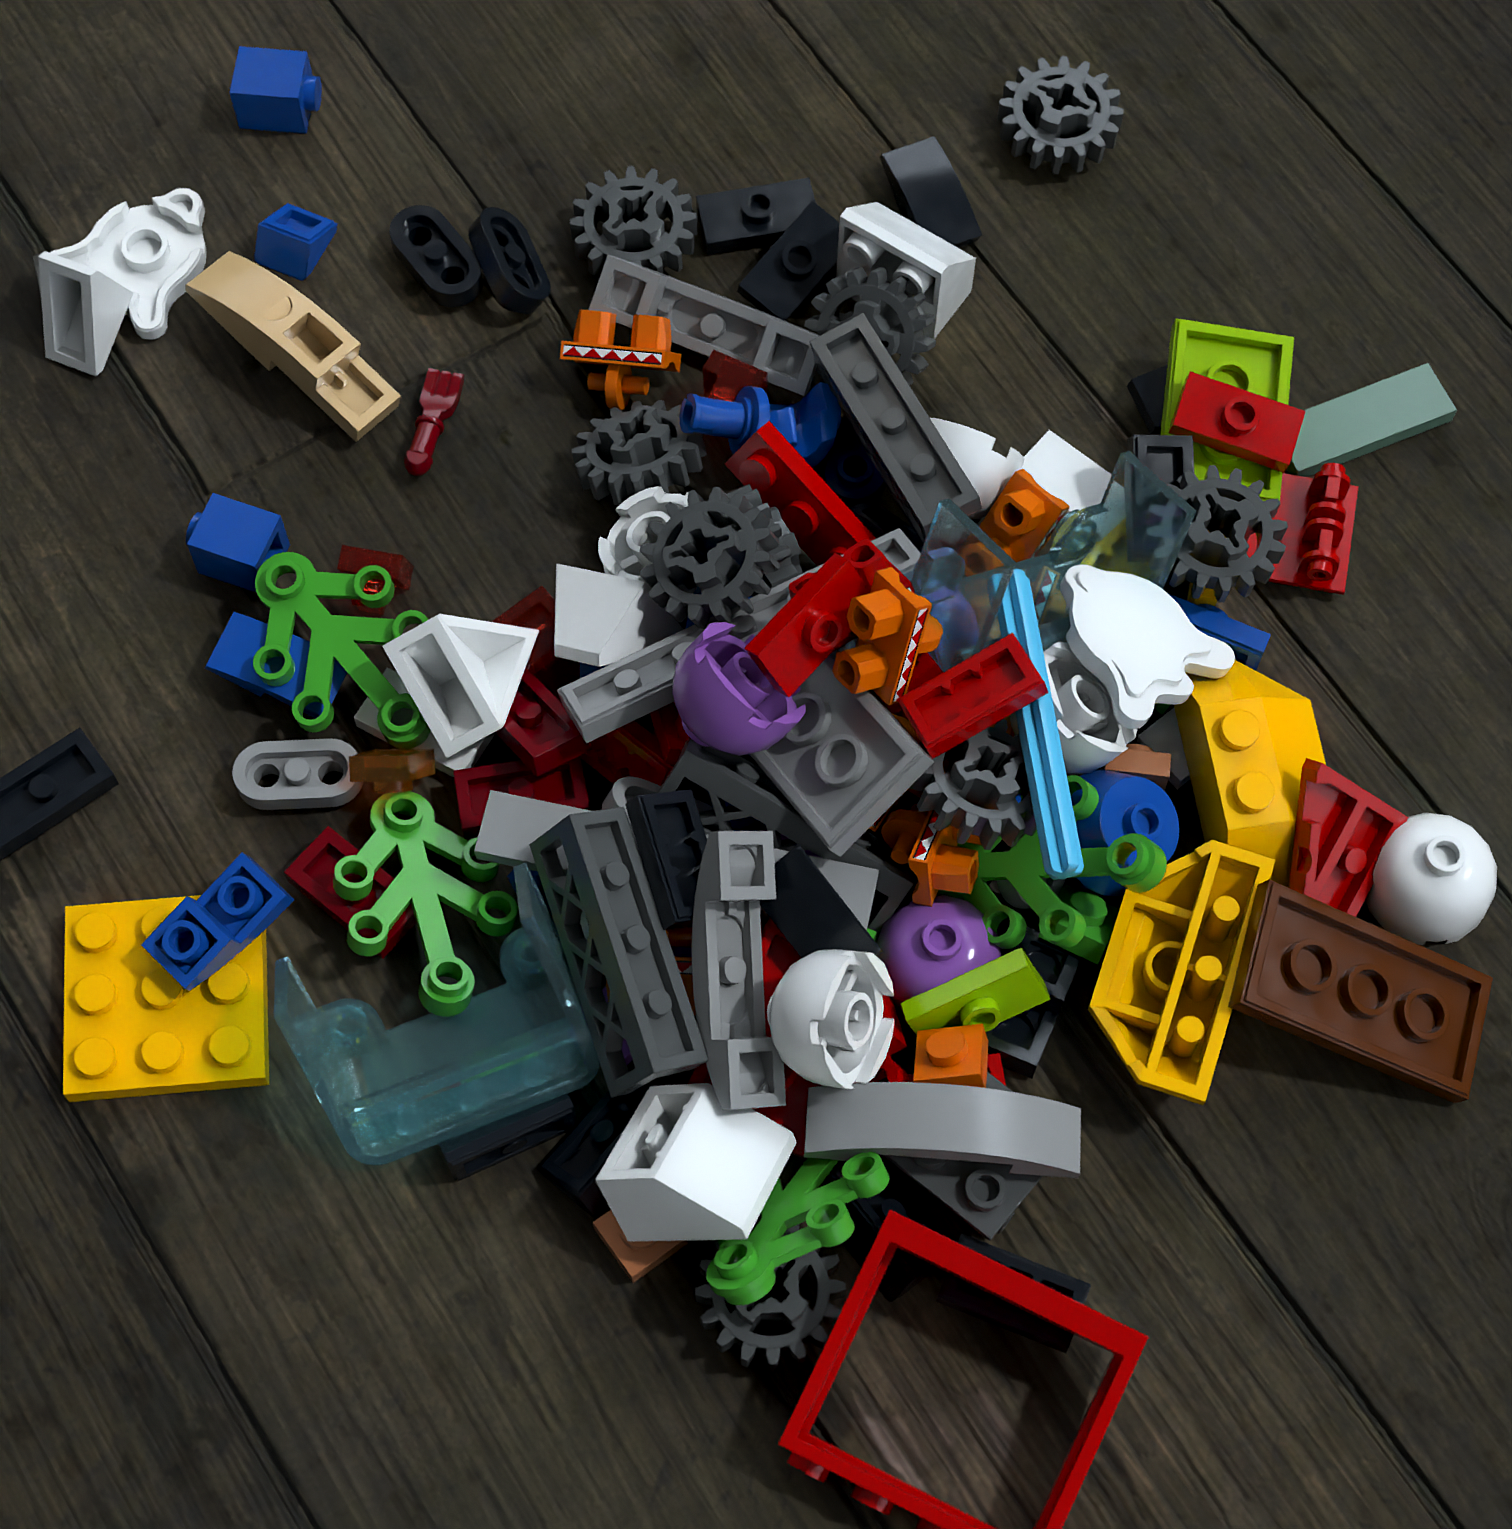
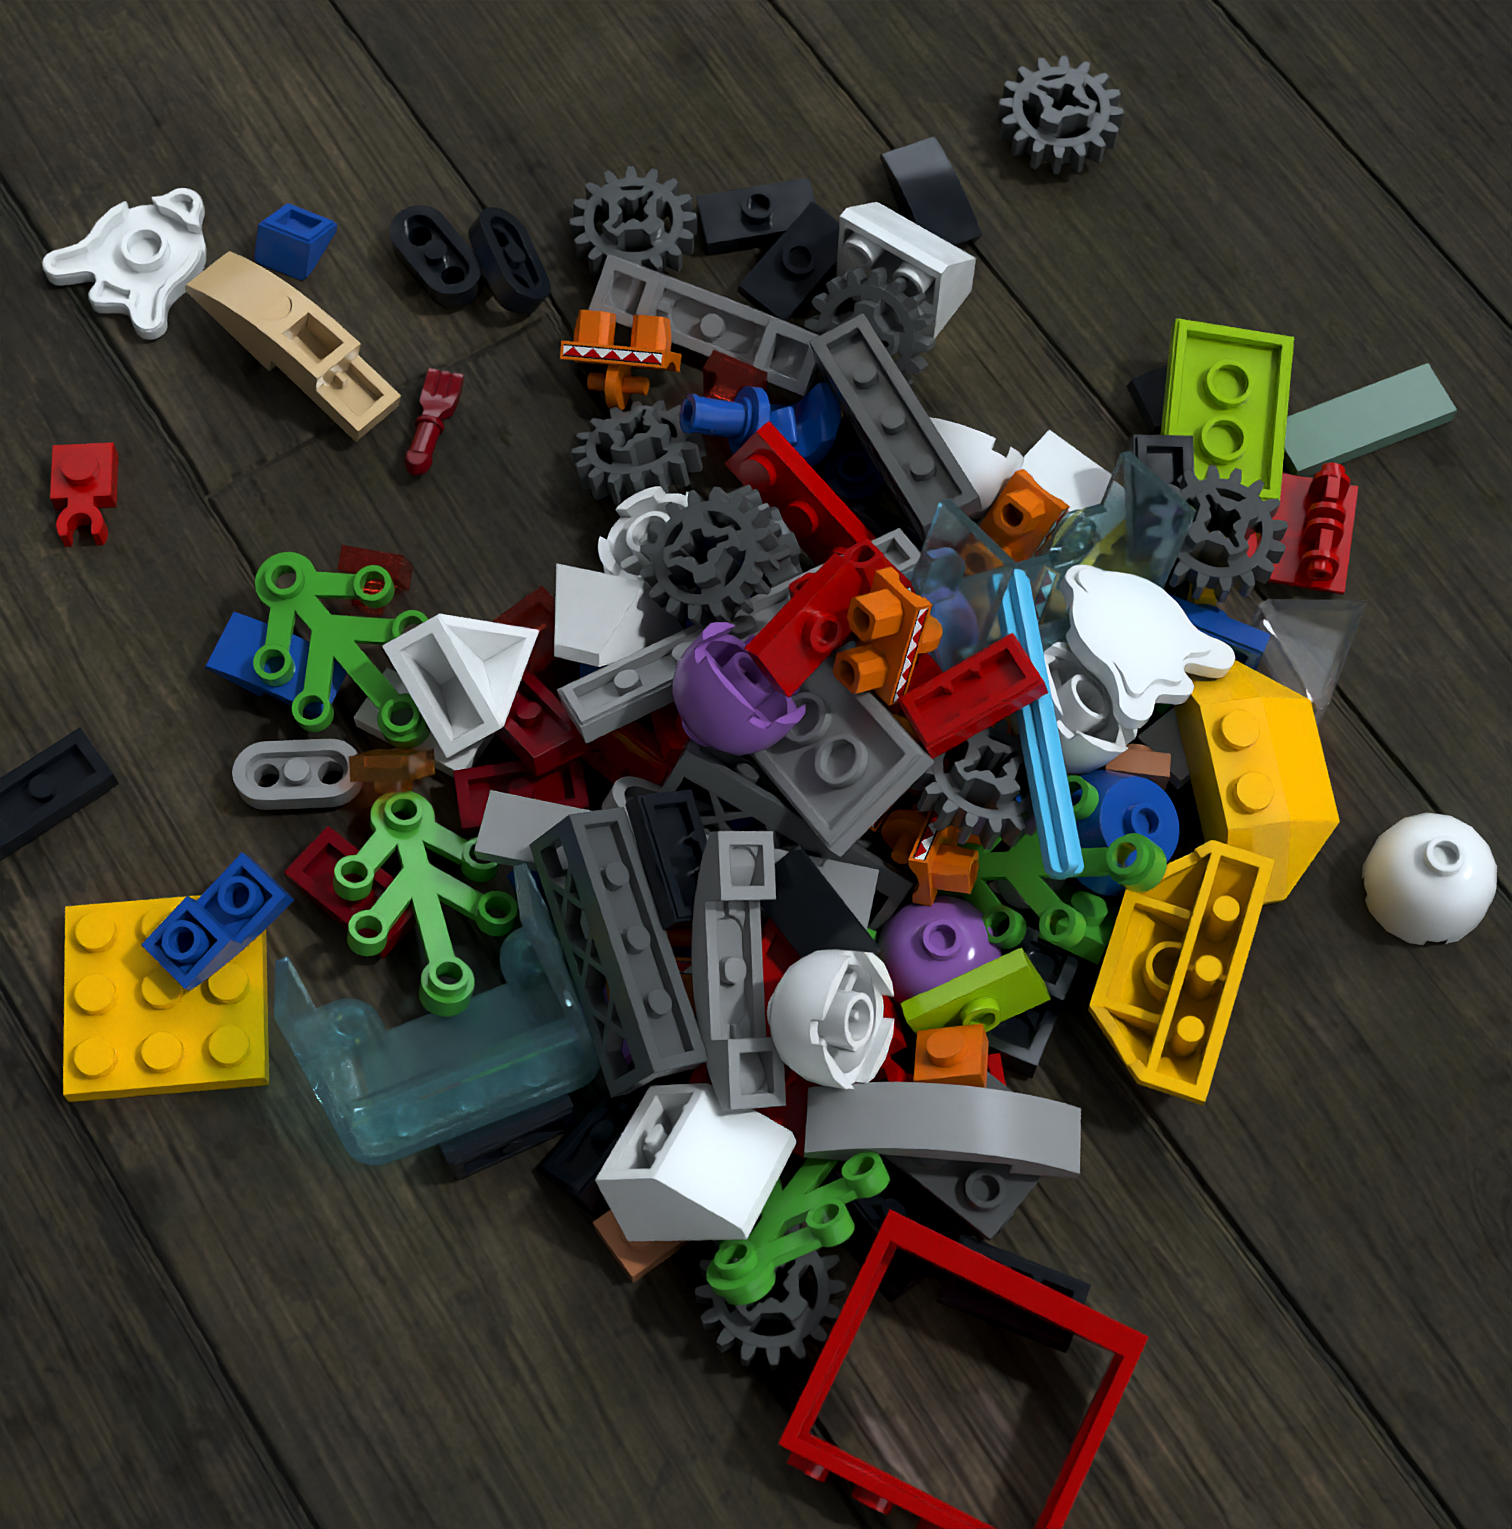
(79, 312): white slope -> none
(81, 483): none -> red plate
(234, 540): blue brick -> none
(274, 90): blue brick -> none
(1237, 421): red plate -> none
(1308, 644): none -> clear slope
(1338, 838): red wing -> none
(1361, 991): reddish brown tile -> none

